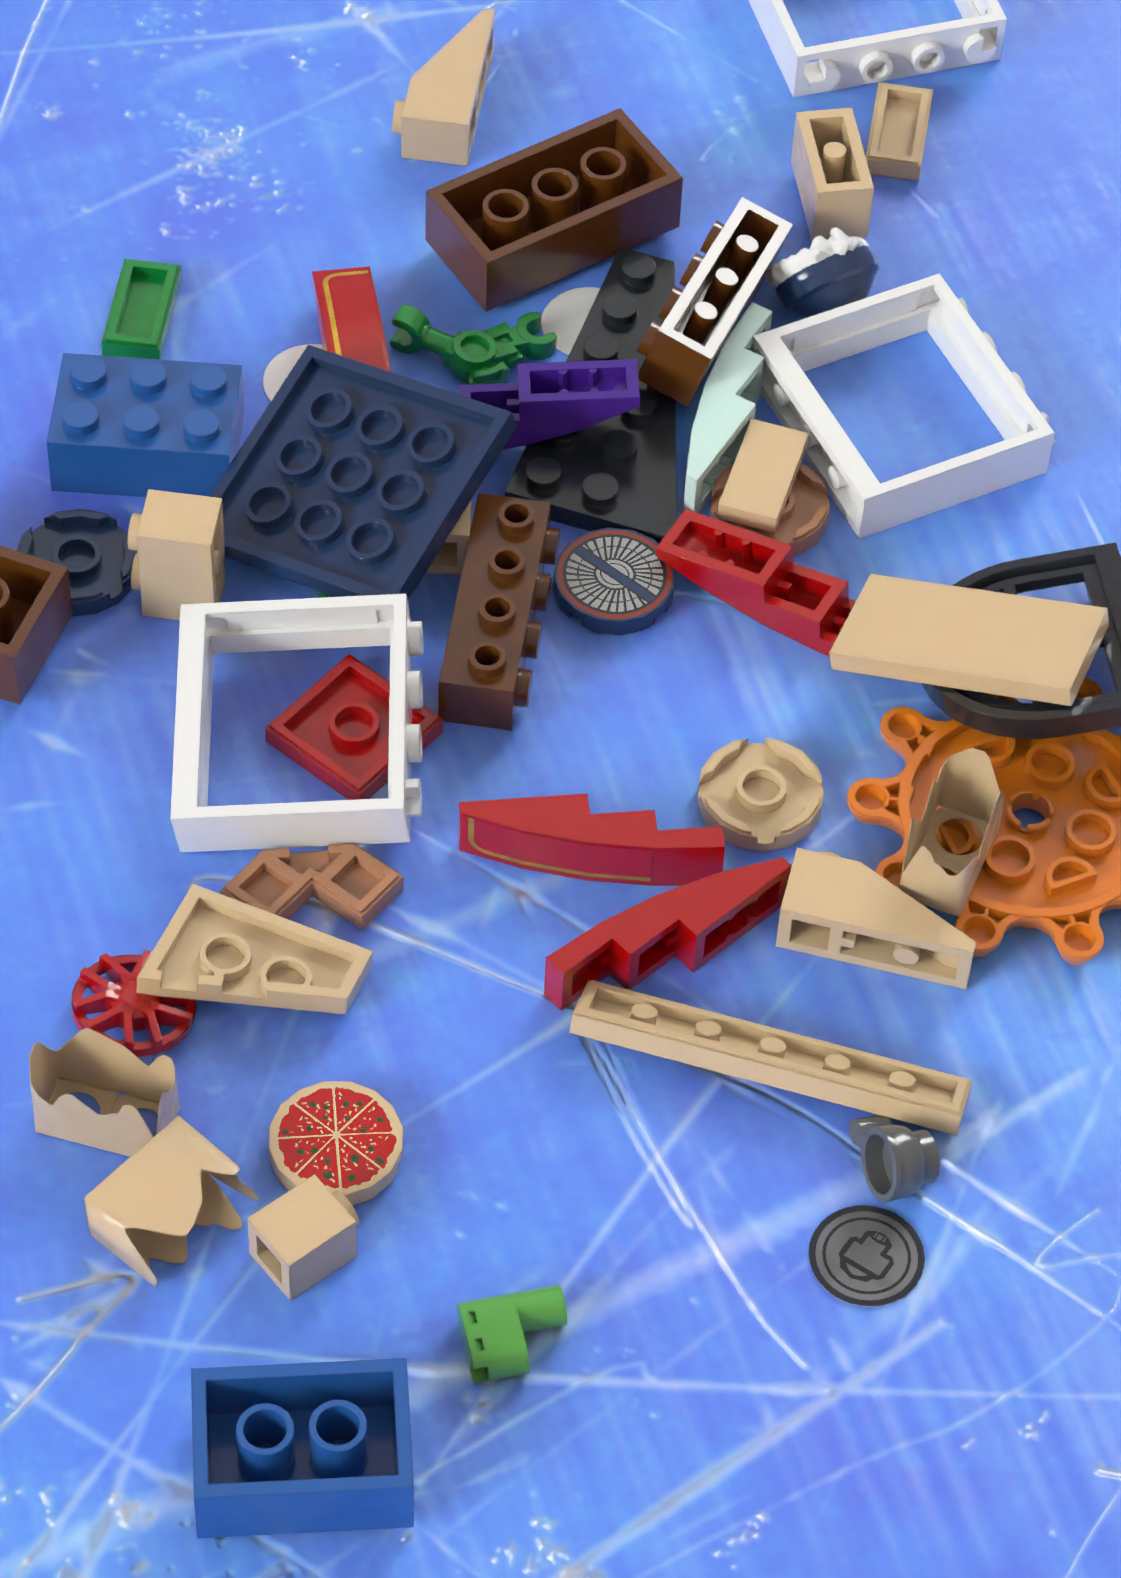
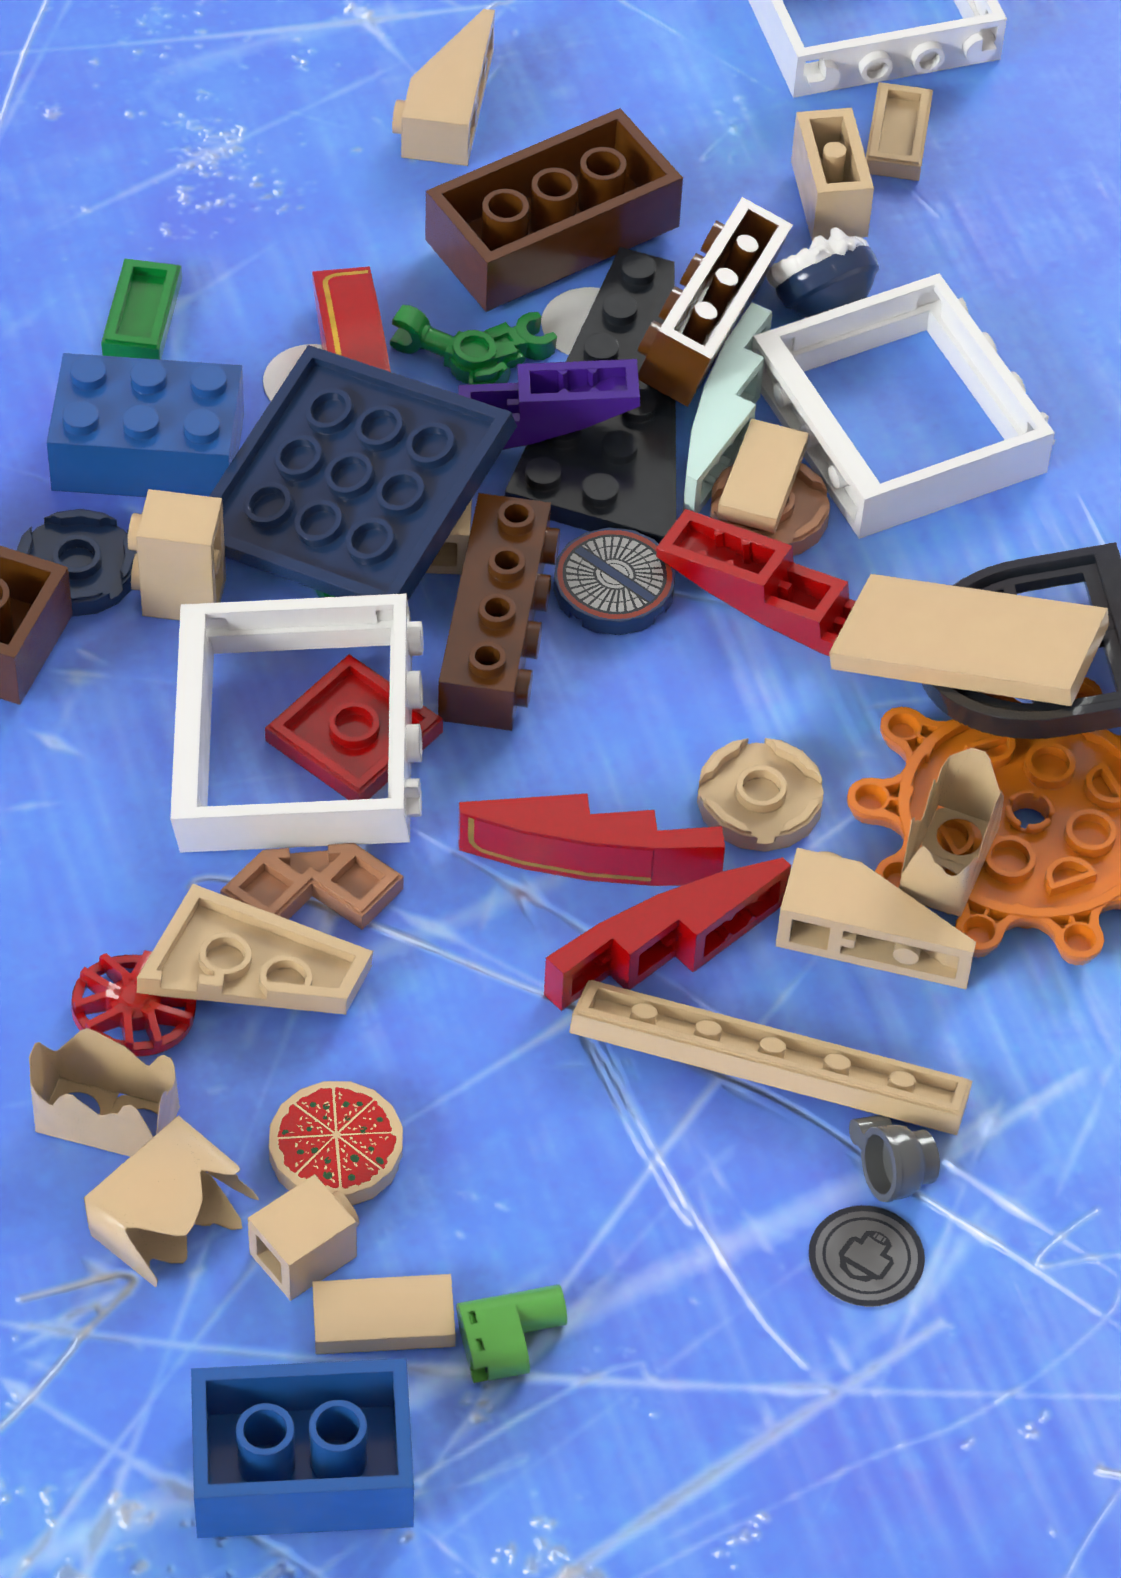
(383, 1314): none -> tan tile

